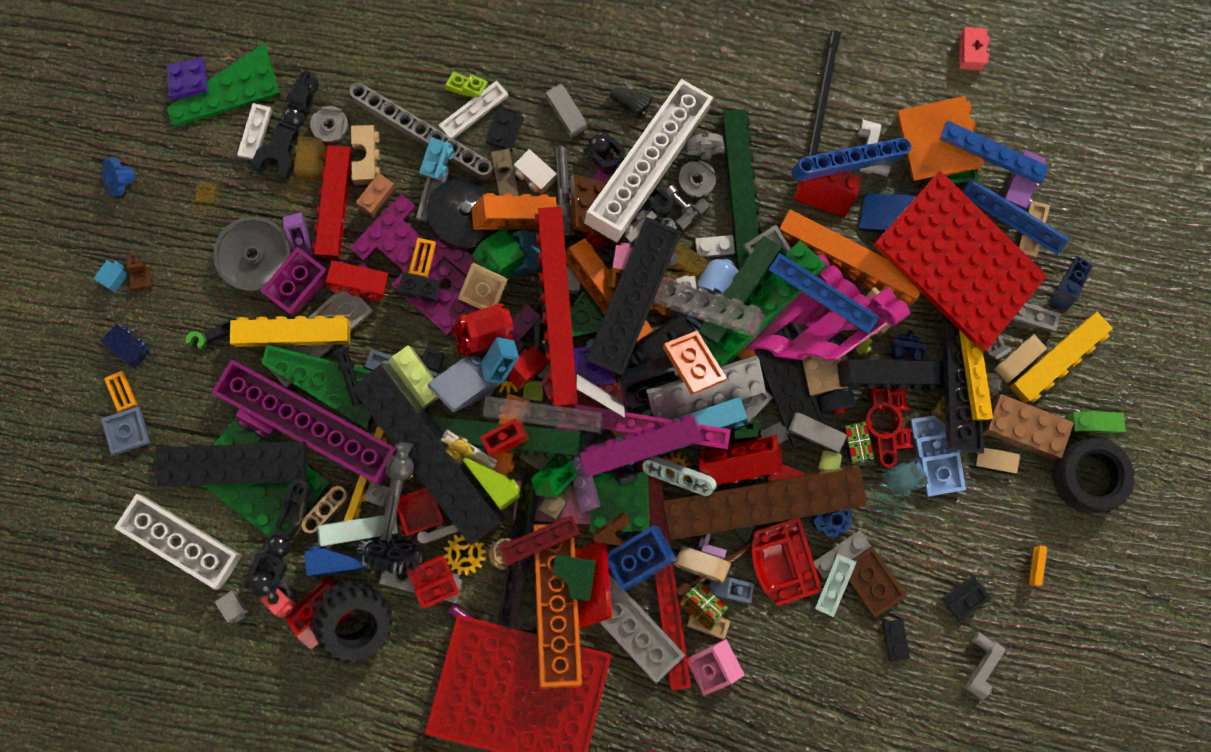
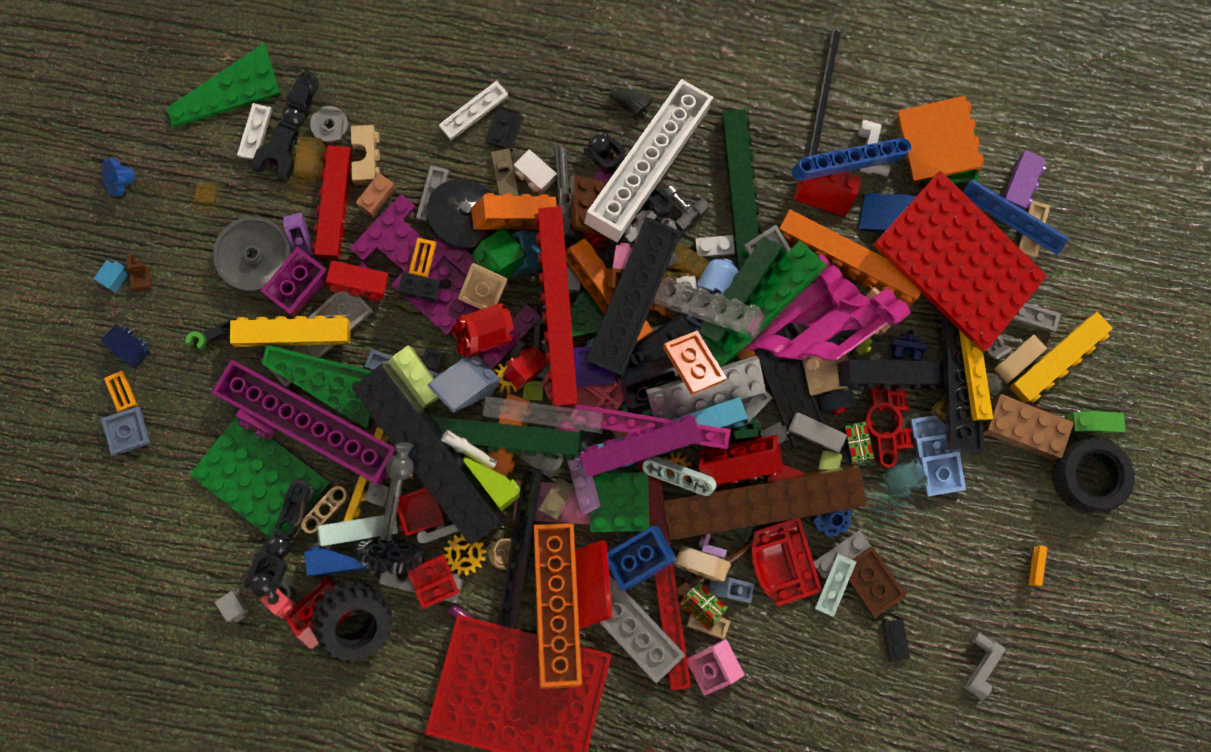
(178, 541): white brick -> none
(187, 78): dark purple plate -> none
(231, 464): black plate -> none
(346, 366): black pin -> none
(417, 124): light grey beam -> none
(436, 159): medium azure bracket -> none
(460, 449): clear yellow tile -> none
(466, 86): lime slope -> none
(499, 360): dark azure brick -> none
(504, 438): red brick -> none
(539, 540): dark red plate -> none
(554, 477): green brick -> none
(566, 110): light grey beam -> none
(576, 574): dark green tile -> none
(600, 395): white sticker -> none
(607, 532): reddish brown slope -> none
(624, 474): black tile -> none
(696, 169): light grey plate -> none
(705, 146): light grey plate -> none
(824, 293): blue plate -> none
(966, 598): black plate -> none
(973, 48): coral brick -> none
(993, 152): blue plate -> none
(999, 460): tan slope -> none
(1071, 284): dark blue slope -> none

